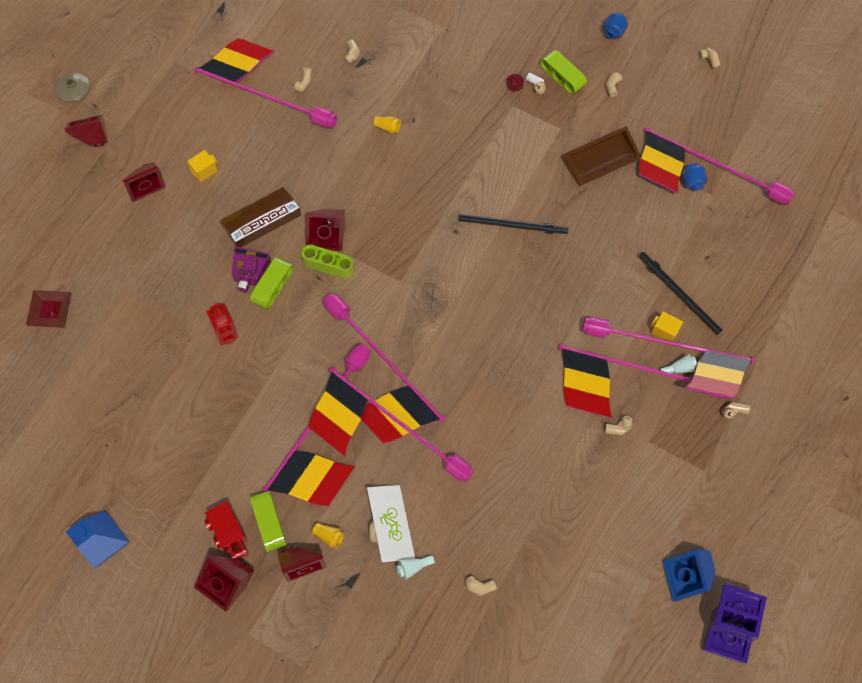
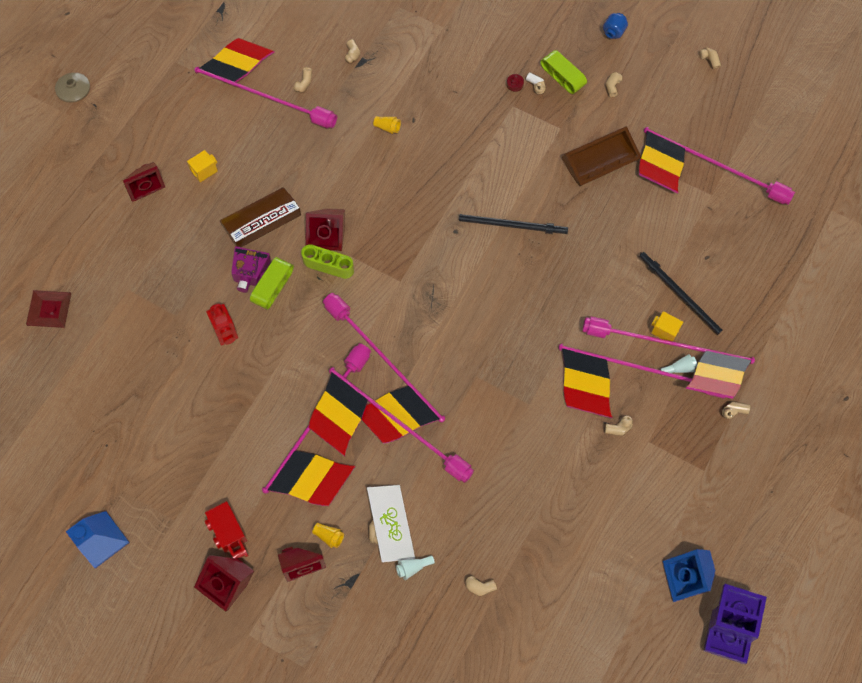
(88, 130): dark red slope -> none
(268, 521): lime beam -> none
(694, 176): blue head -> none

